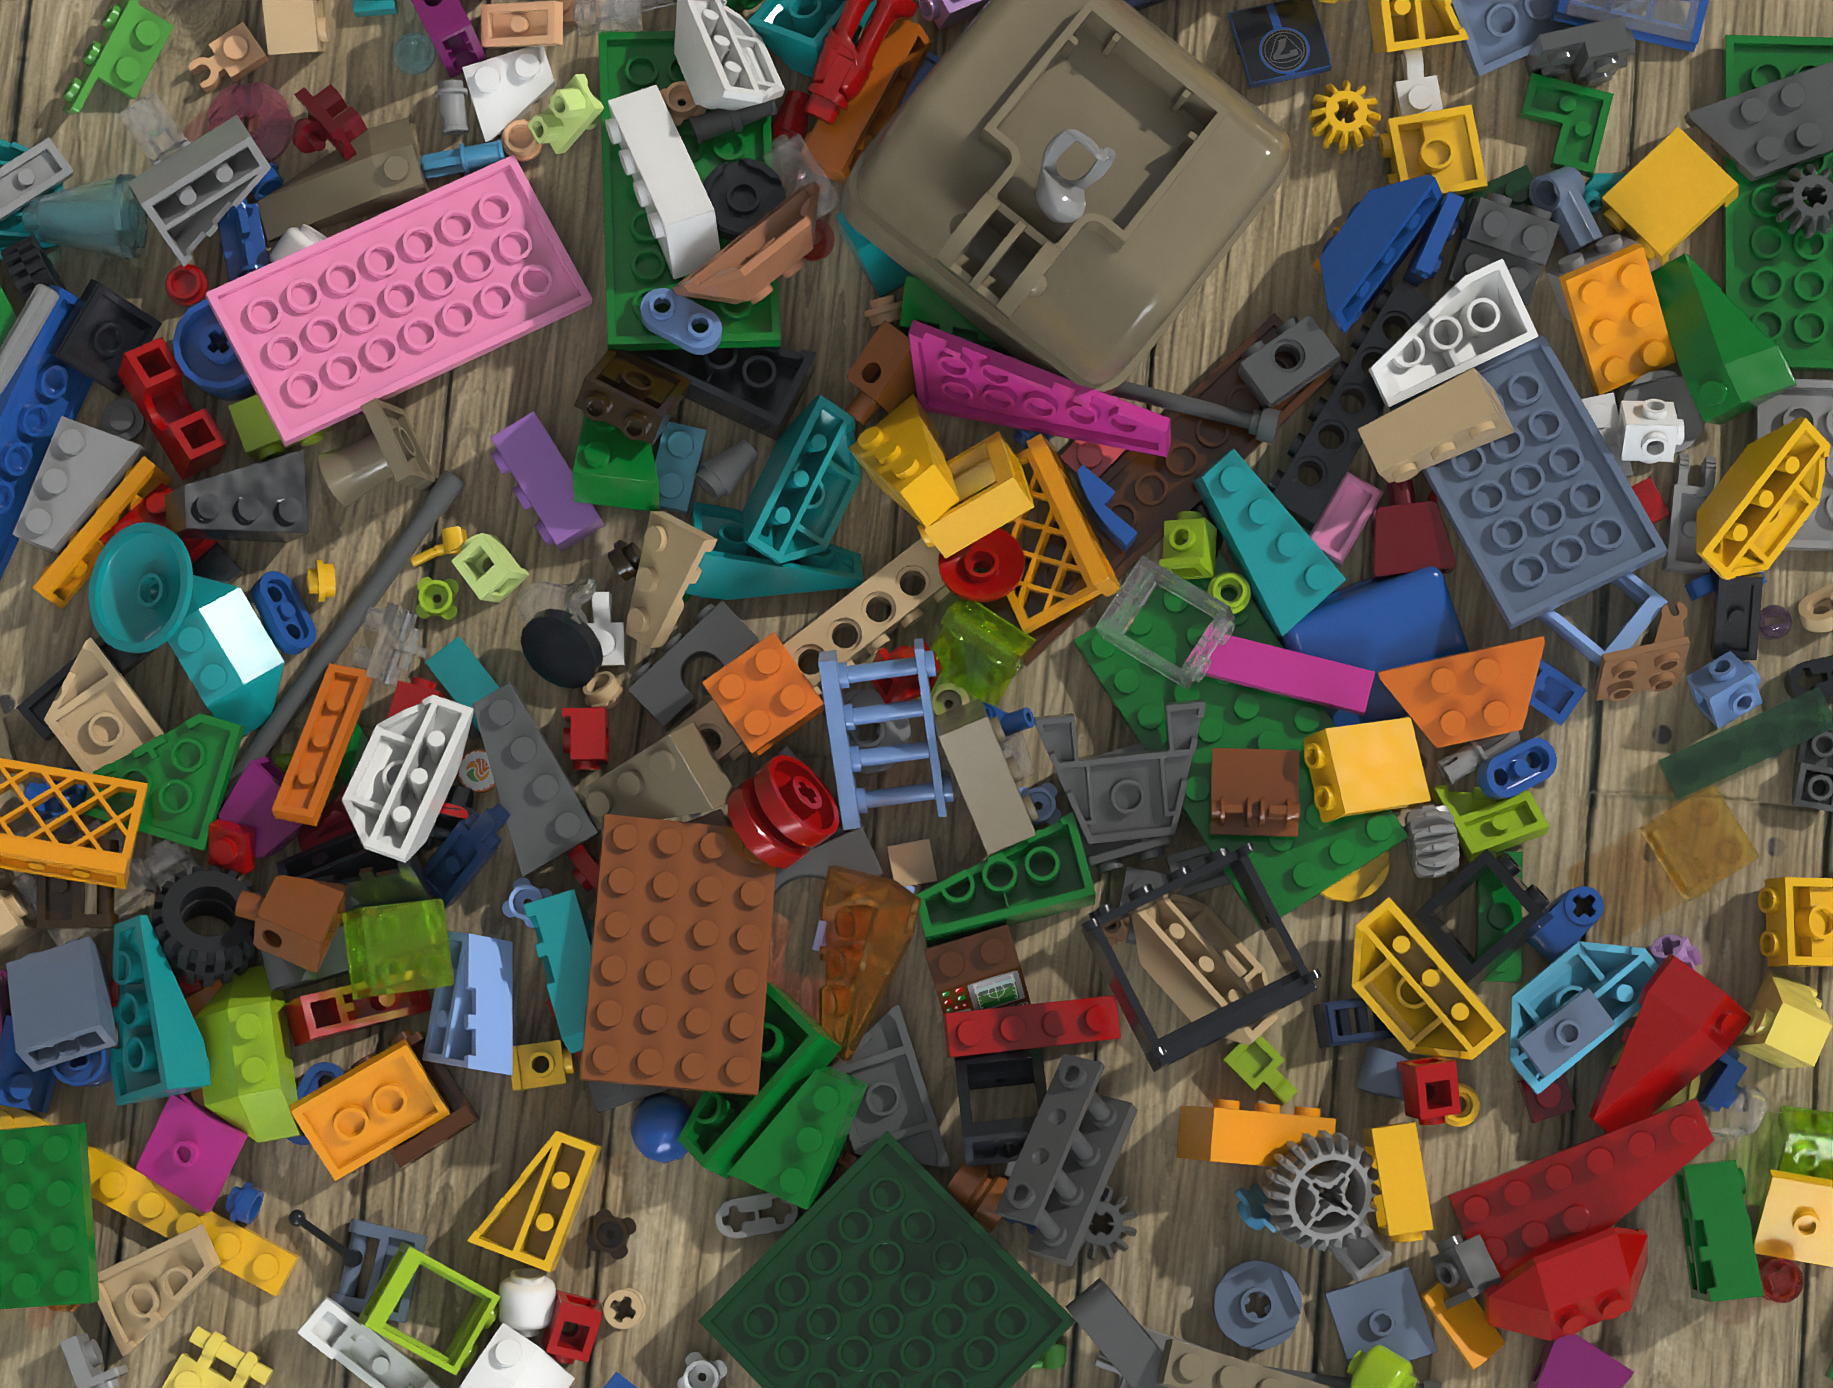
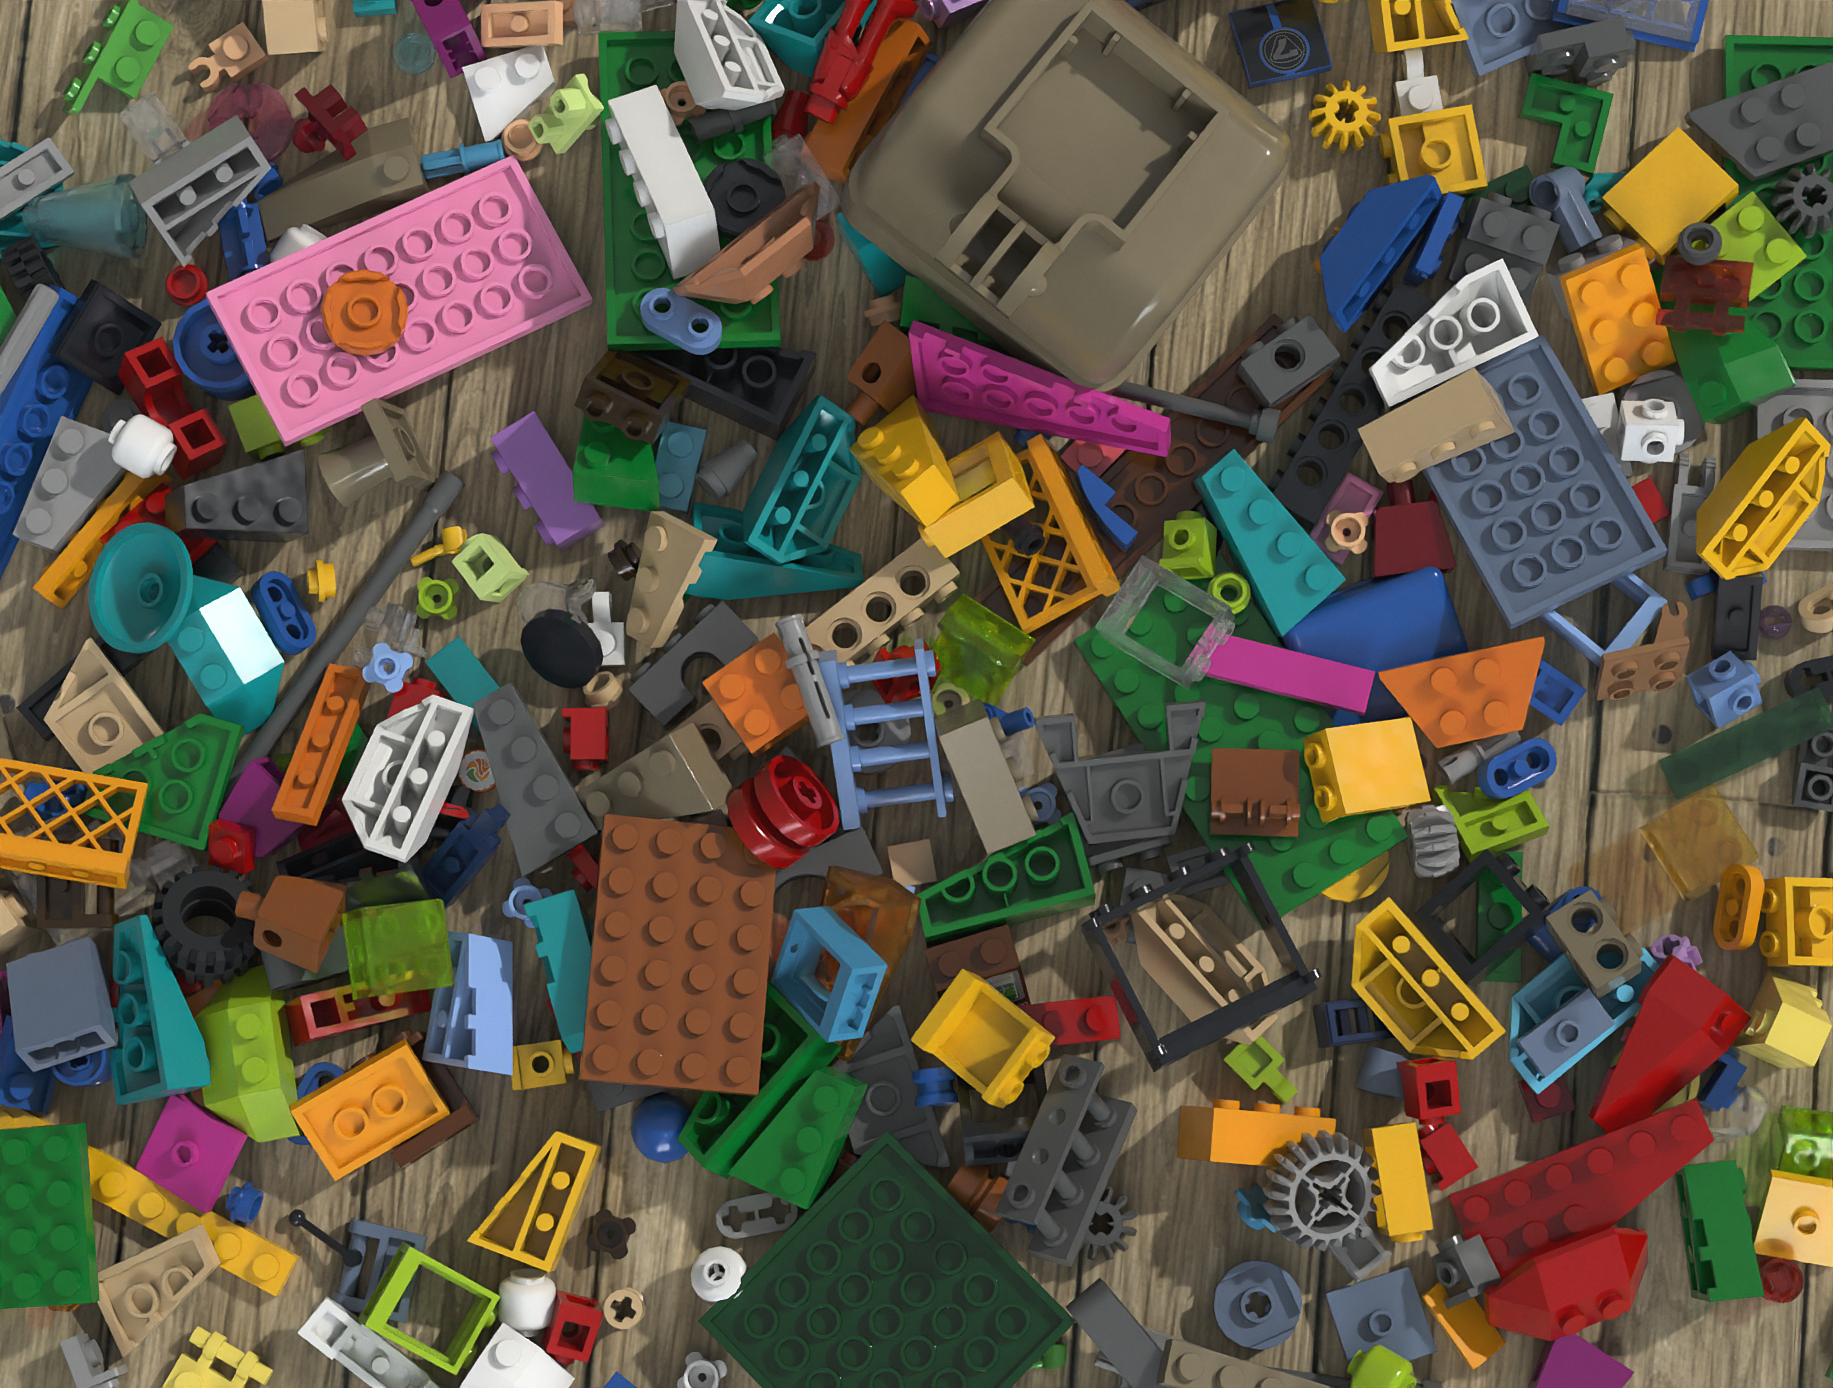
(142, 446): none -> white head
(364, 312): none -> orange tile
(384, 655): none -> light blue plate
(452, 107): light grey pin -> none
(707, 1270): none -> white head
(804, 664): none -> light grey pin
(847, 1008): none -> dark azure window
(935, 1087): none -> blue wheel
(984, 1038): none -> yellow panel
(997, 553): red dish -> none
(1026, 537): none -> black pin
(1063, 198): light grey piece -> none
(1355, 523): none -> light nougat plate
(1444, 1154): none -> red brick
(1471, 1108): yellow plate -> none
(1585, 948): none -> dark tan brick
(1703, 232): none -> dark grey plate
(1716, 283): none -> clear red plate
(1738, 907): none -> light orange plate
(1756, 236): none -> lime plate

